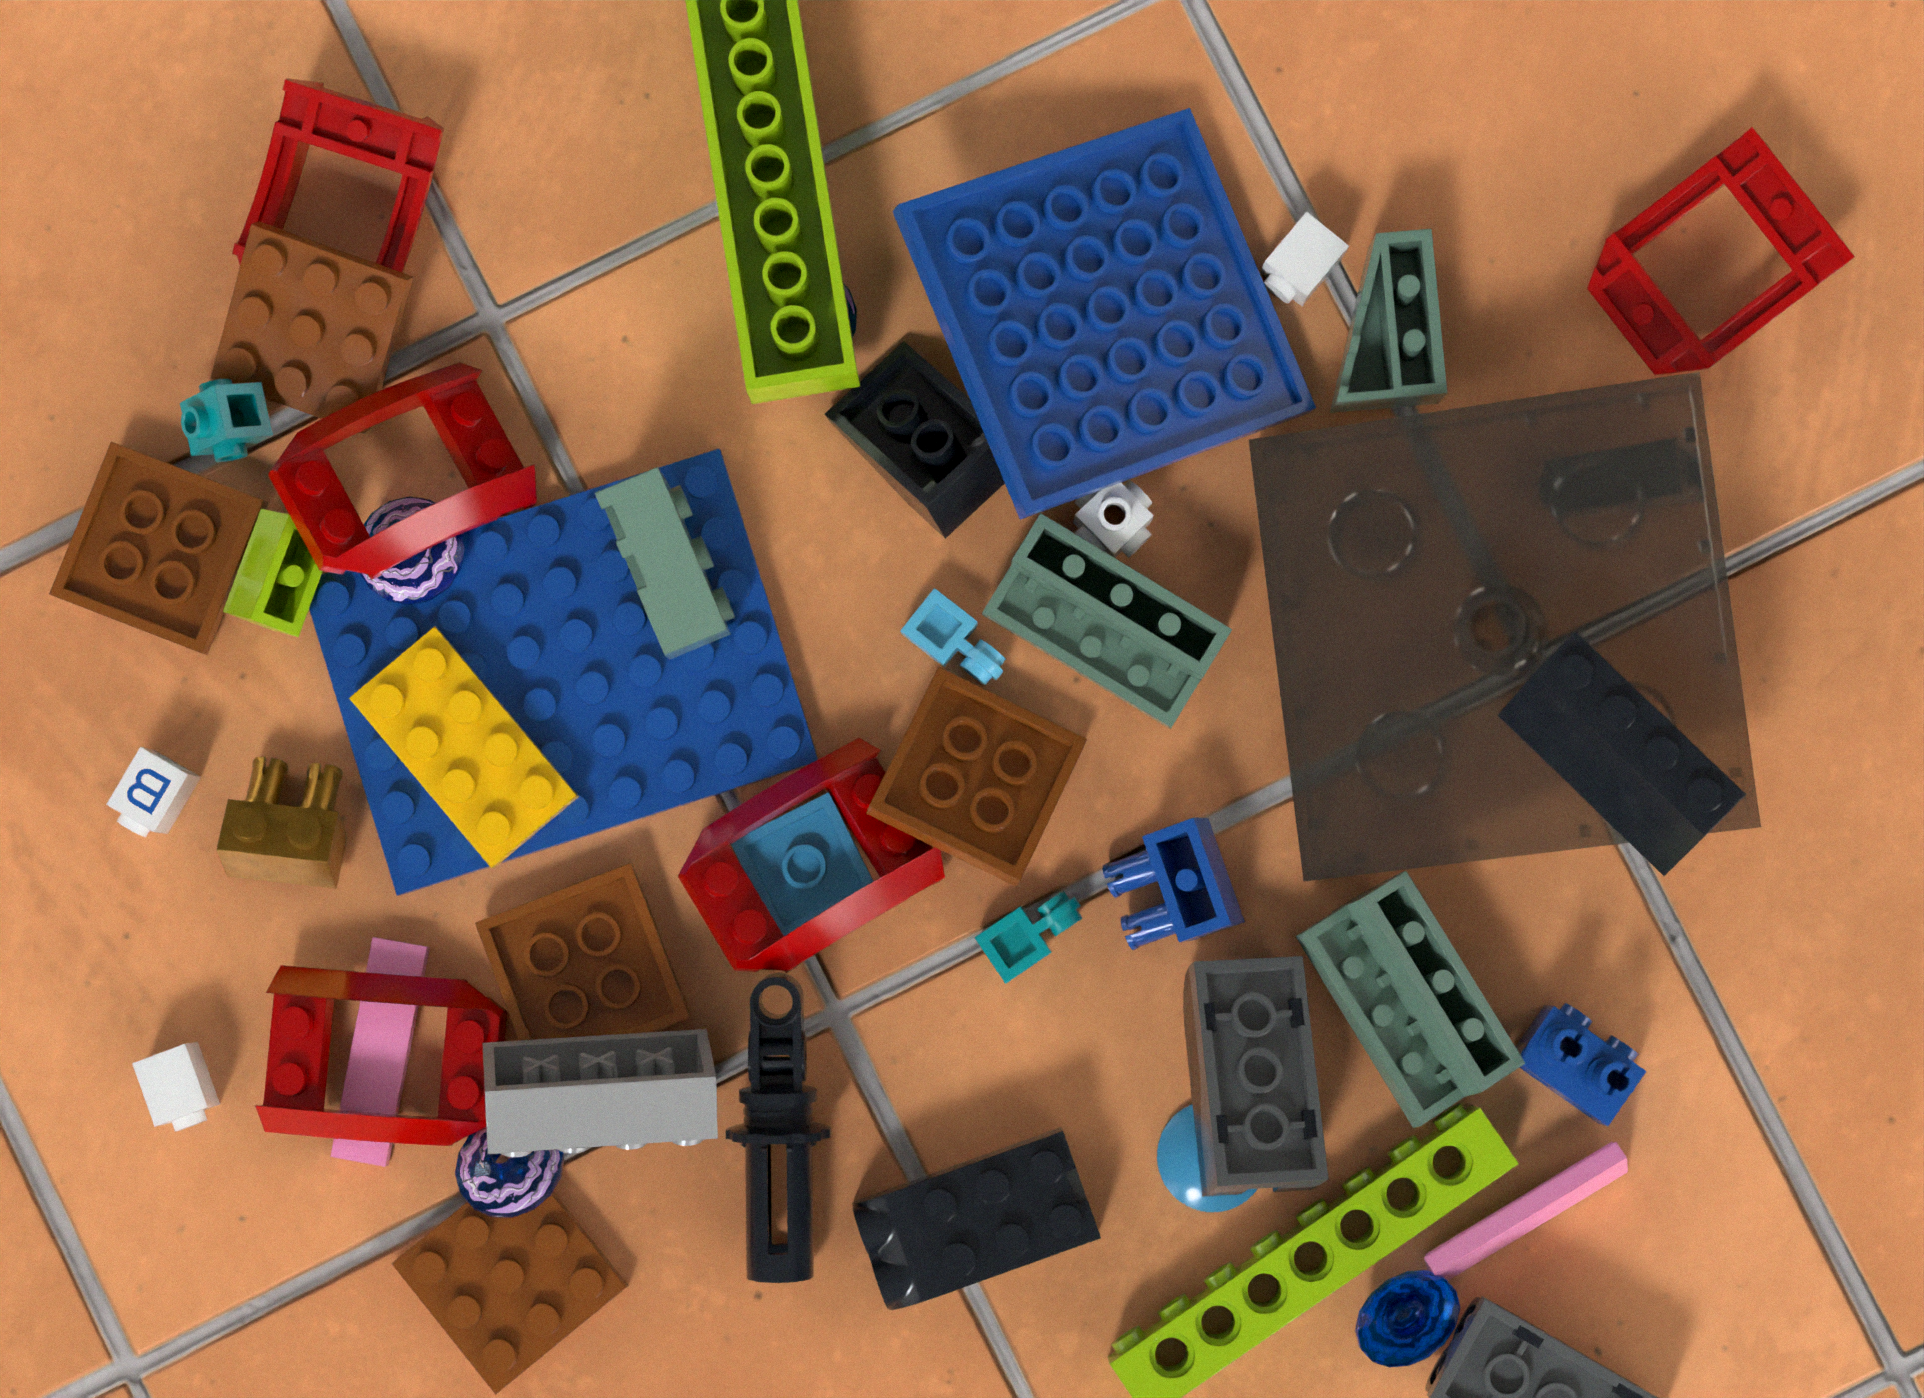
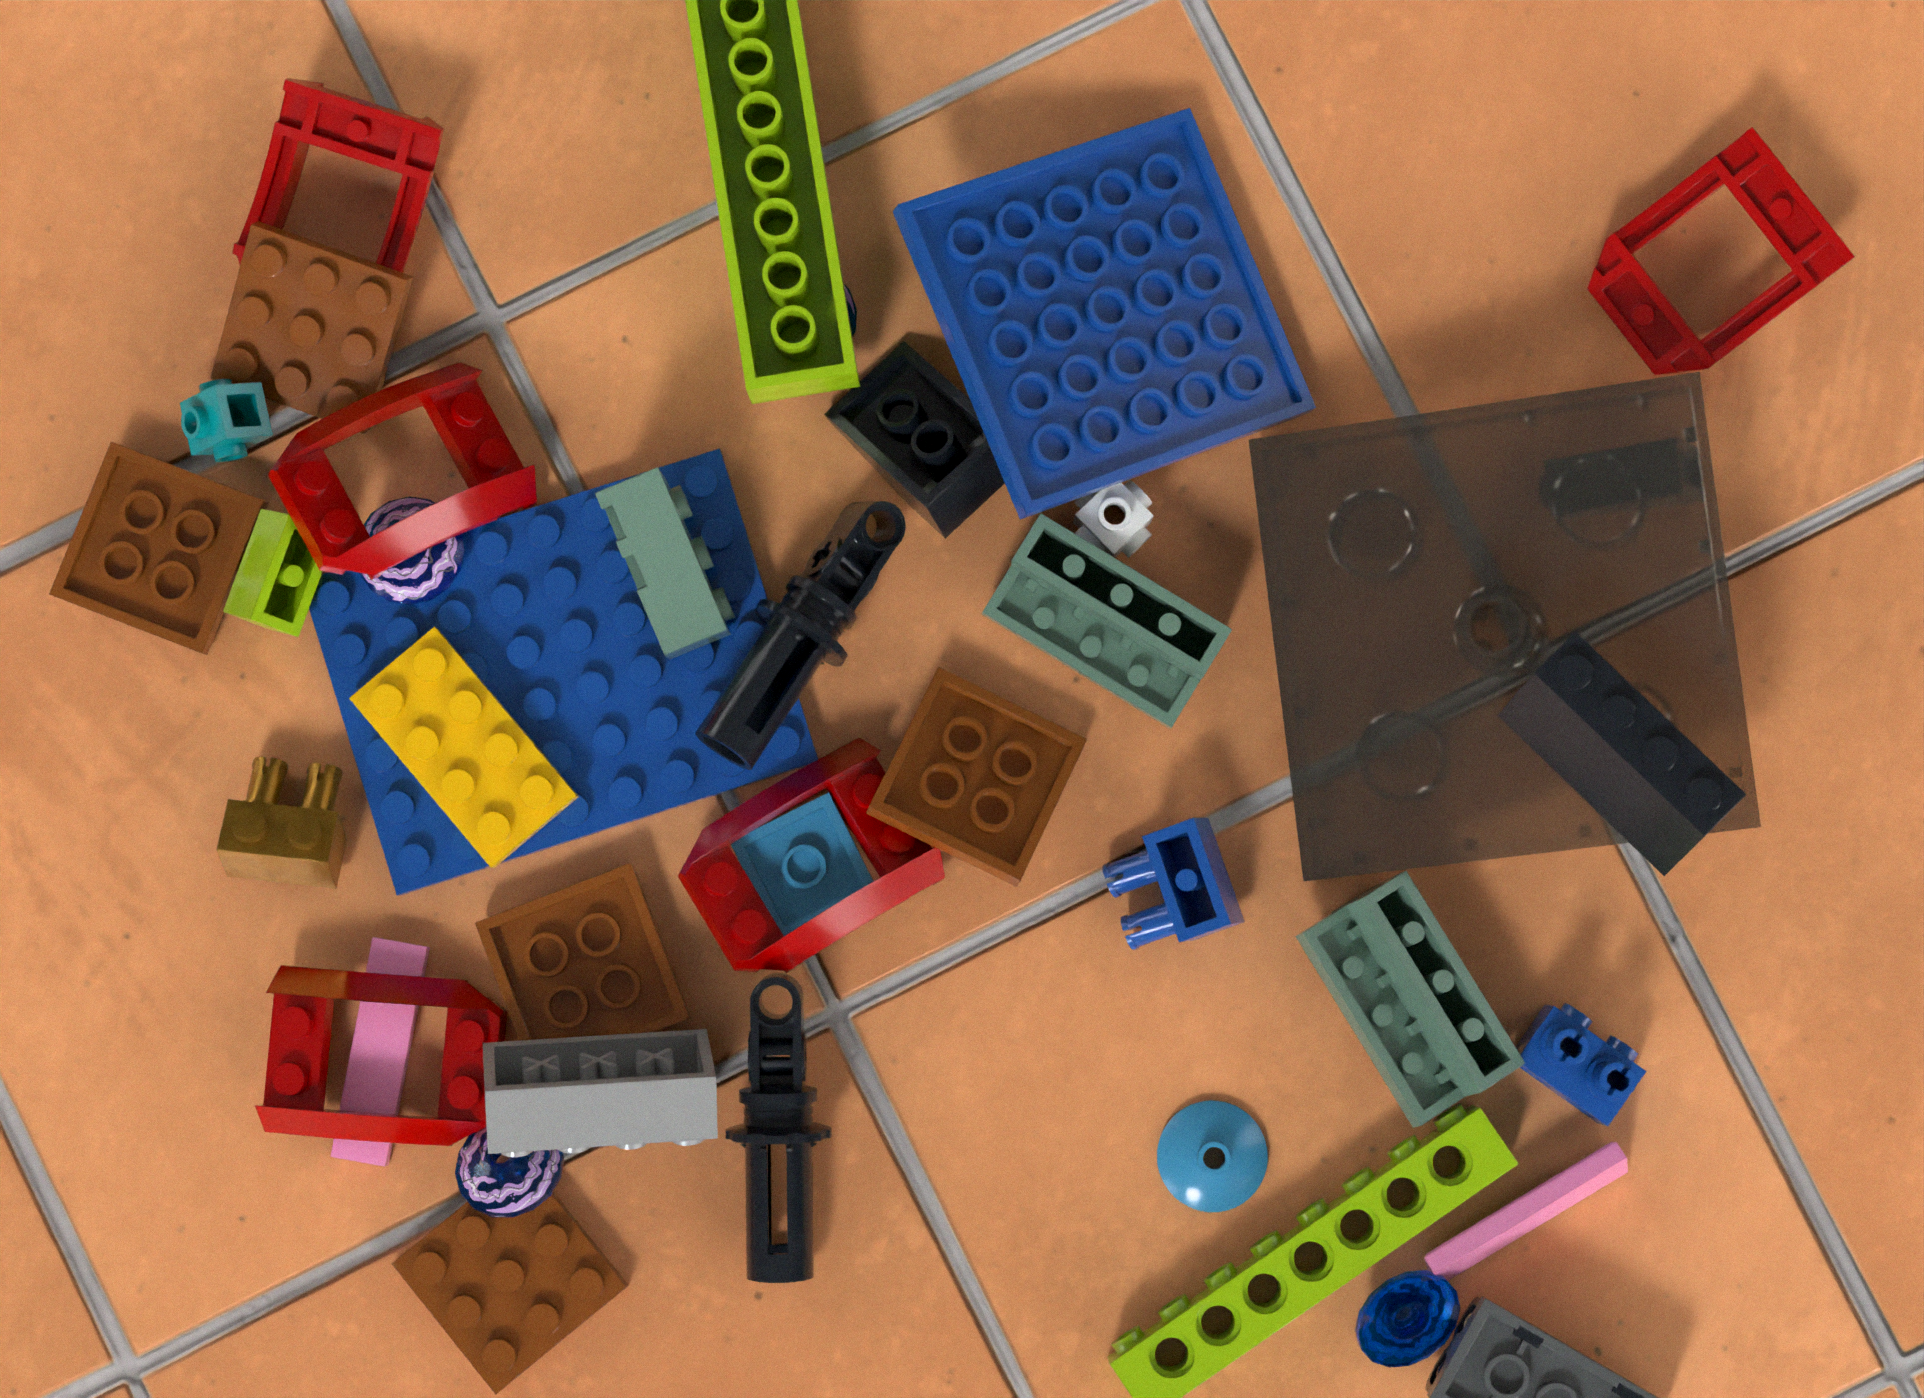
(152, 793): white brick -> none
(177, 1086): white brick -> none
(801, 632): none -> black piece
(942, 630): medium azure plate -> none
(975, 1220): black piece -> none
(1017, 943): teal plate -> none
(1253, 1076): dark grey piece -> none
(1302, 260): white brick -> none
(1395, 329): sand green wedge -> none

